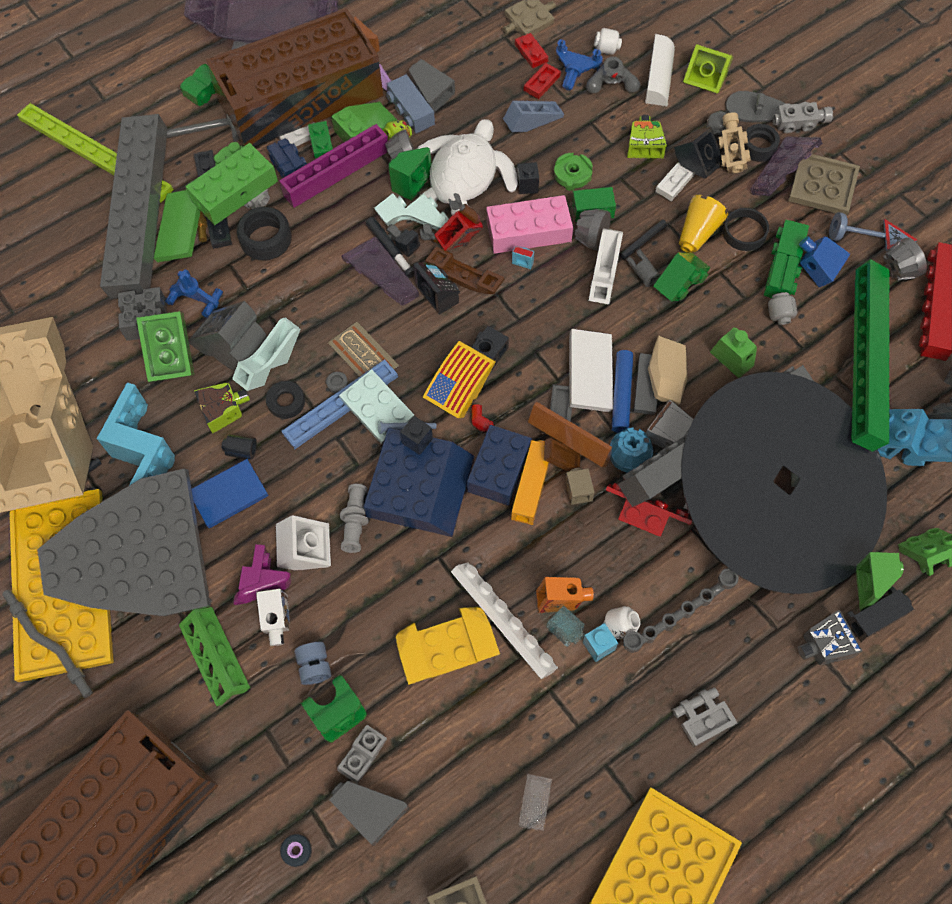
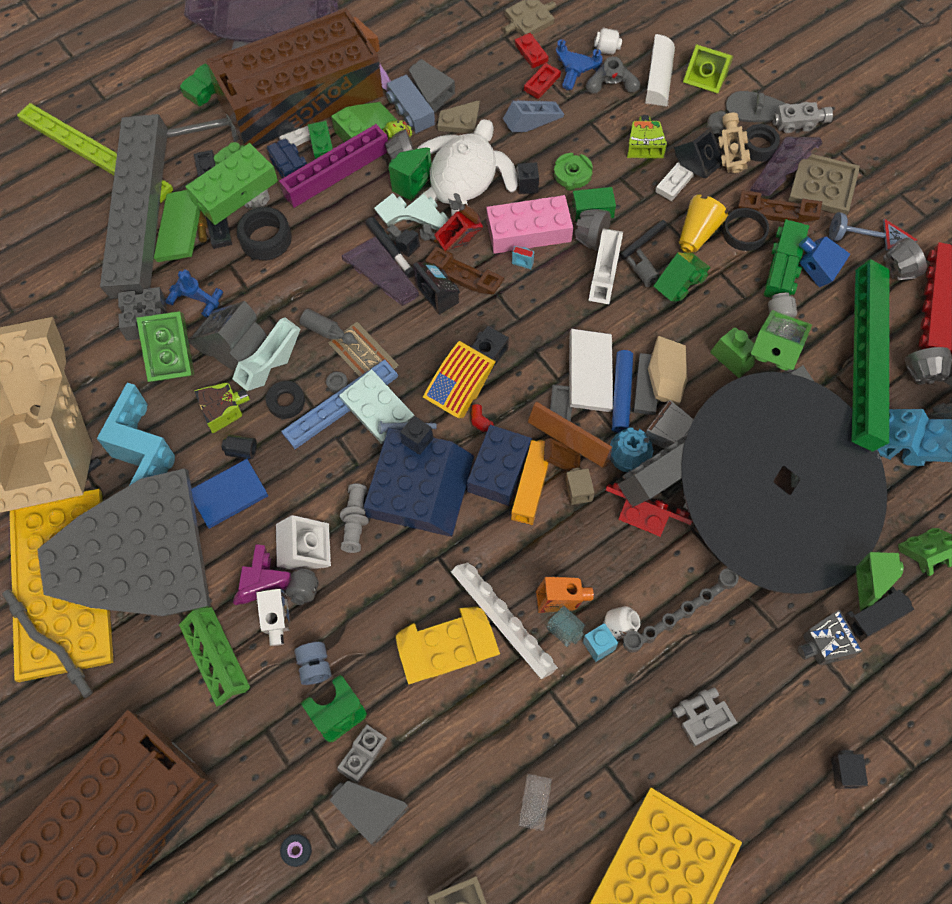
(302, 586): none -> dark grey head
(325, 327): none -> dark grey wheel
(460, 118): none -> dark tan wing
(780, 211): none -> reddish brown slope
(781, 340): none -> bright green brick
(849, 770): none -> black brick
(929, 365): none -> flat silver piece

